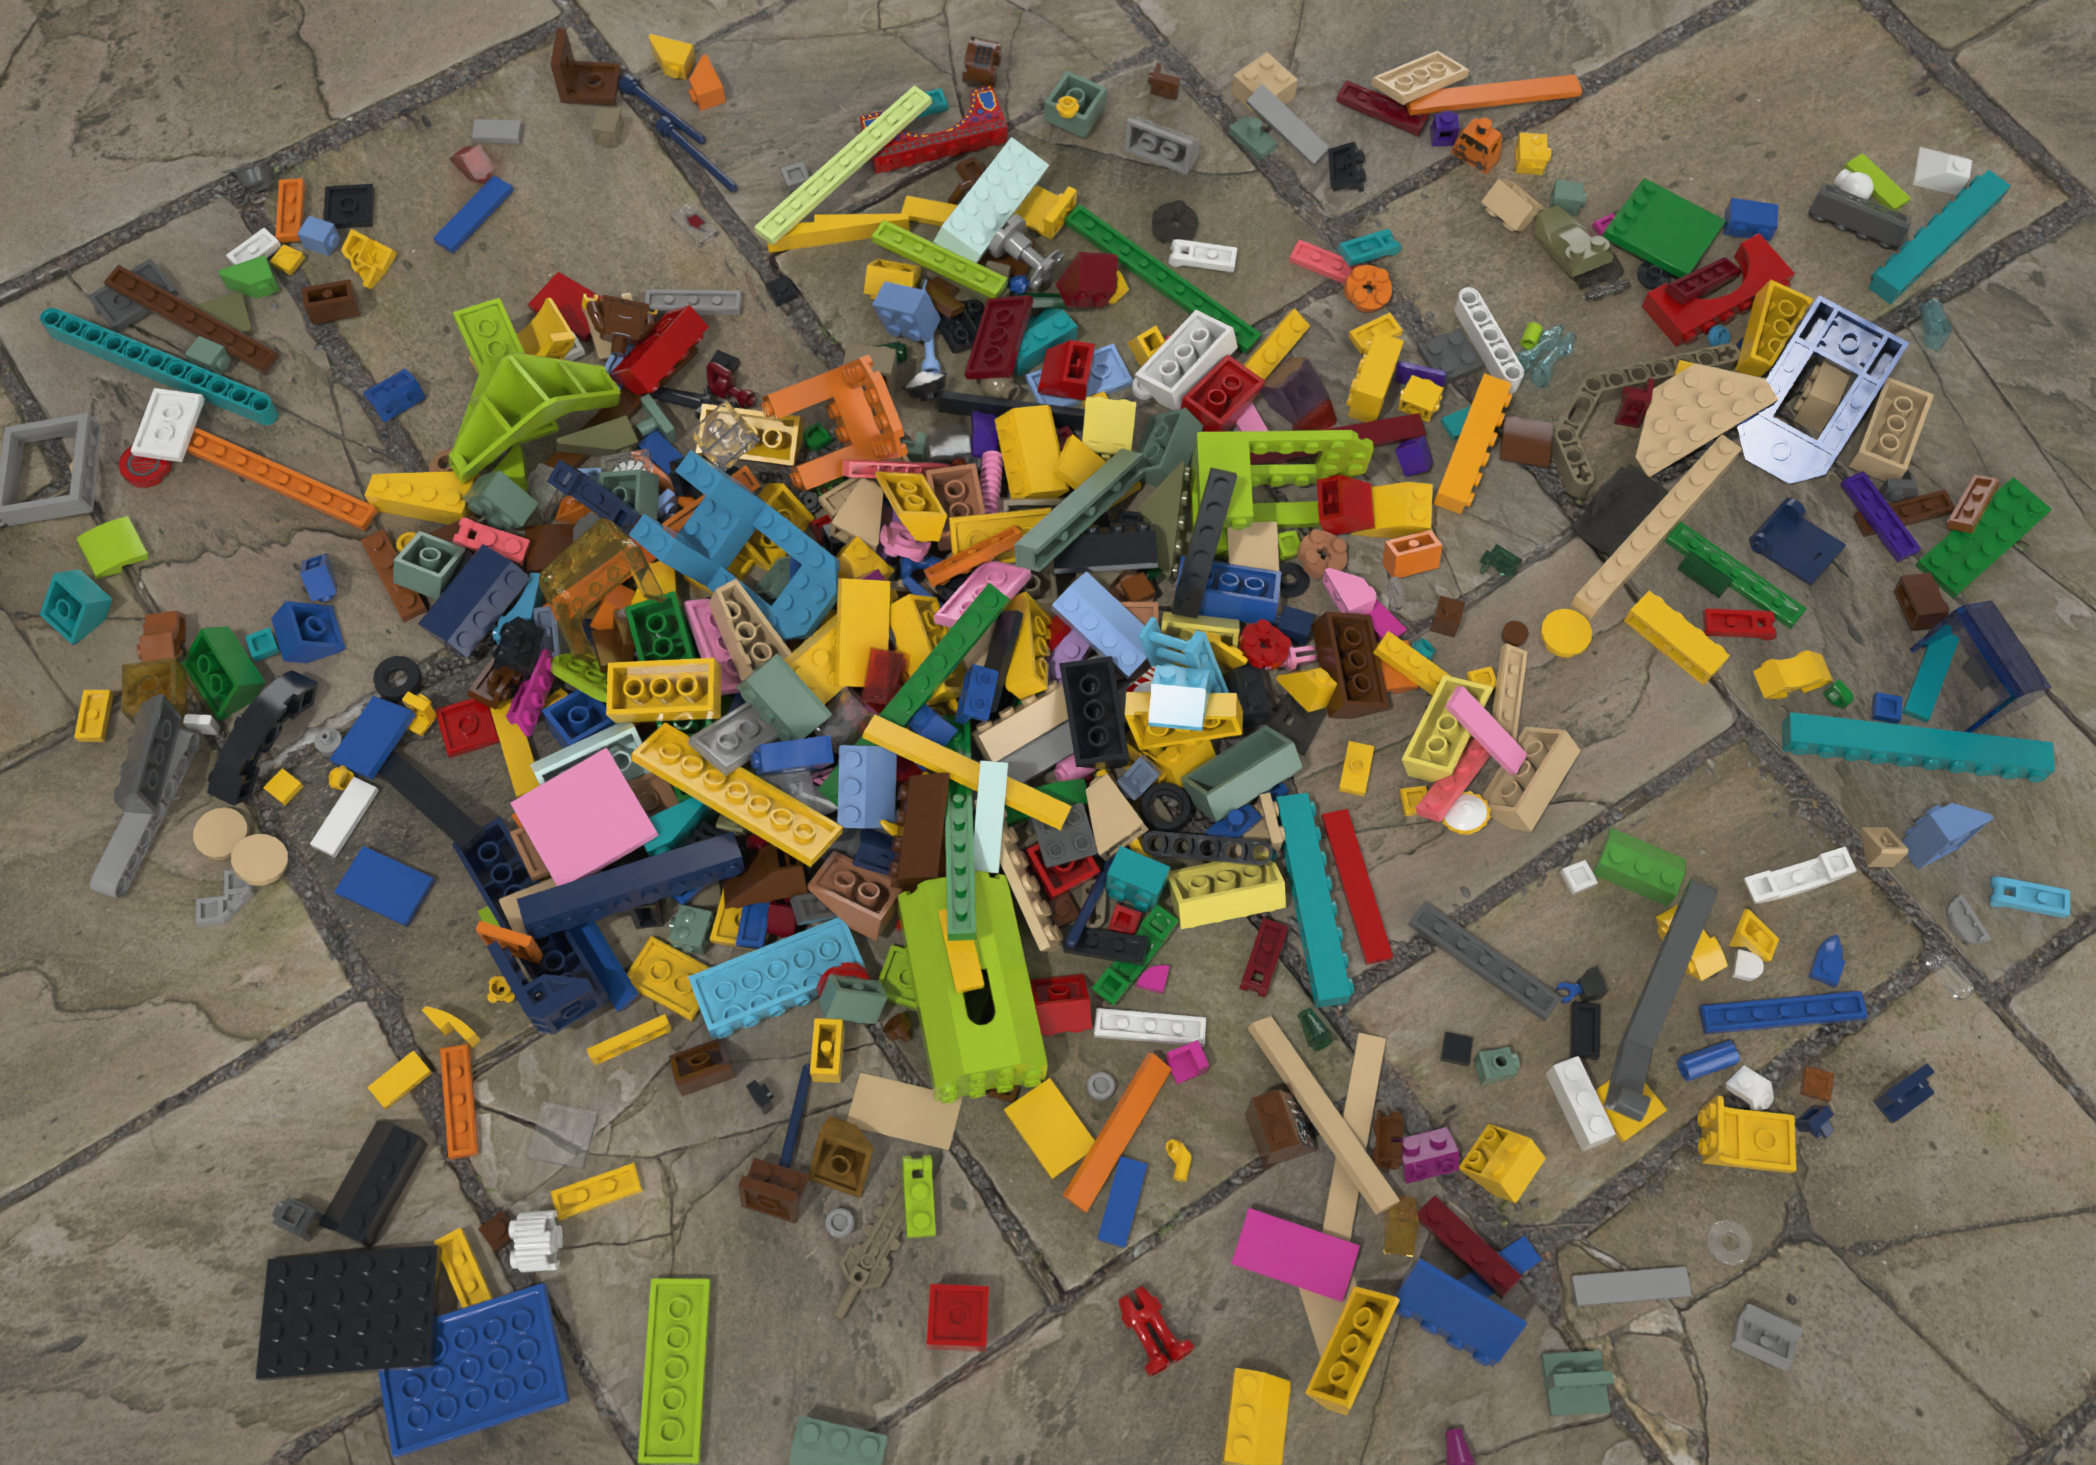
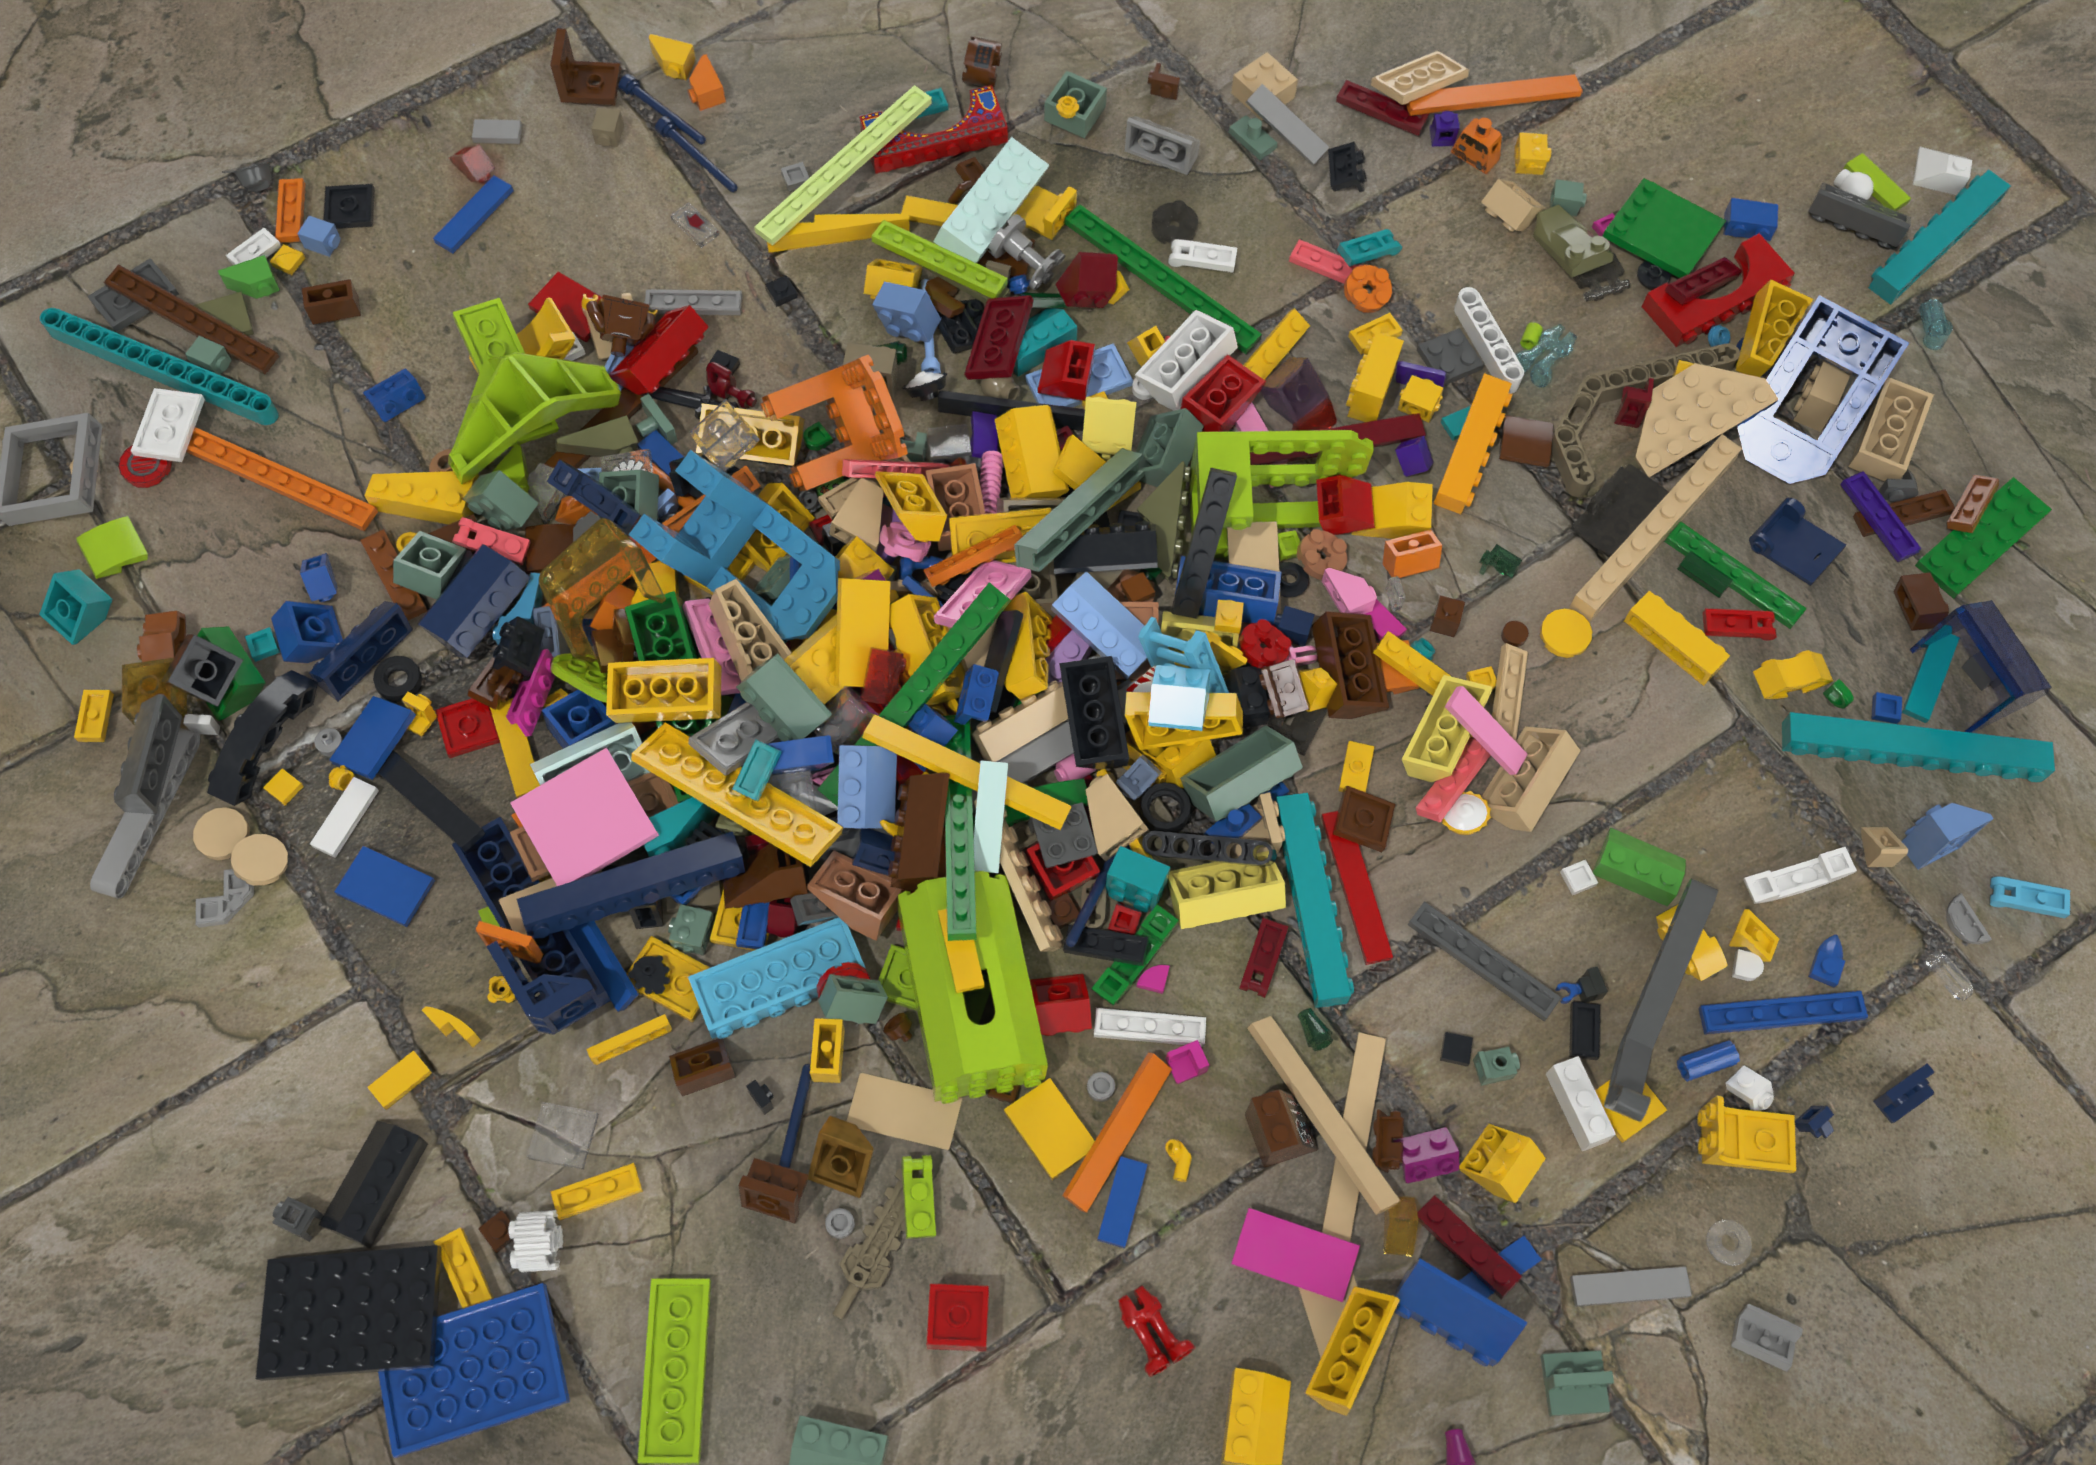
(202, 670): none -> black slope
(361, 650): none -> dark blue slope
(367, 257): yellow slope -> none
(459, 1101): orange tile -> none
(650, 974): none -> black piece
(757, 770): none -> teal tile
(1228, 616): none -> yellow bracket
(1284, 689): none -> bracket
(1364, 819): none -> reddish brown tile
(1411, 798): yellow tile -> none
(1817, 1084): clear orange tile -> none

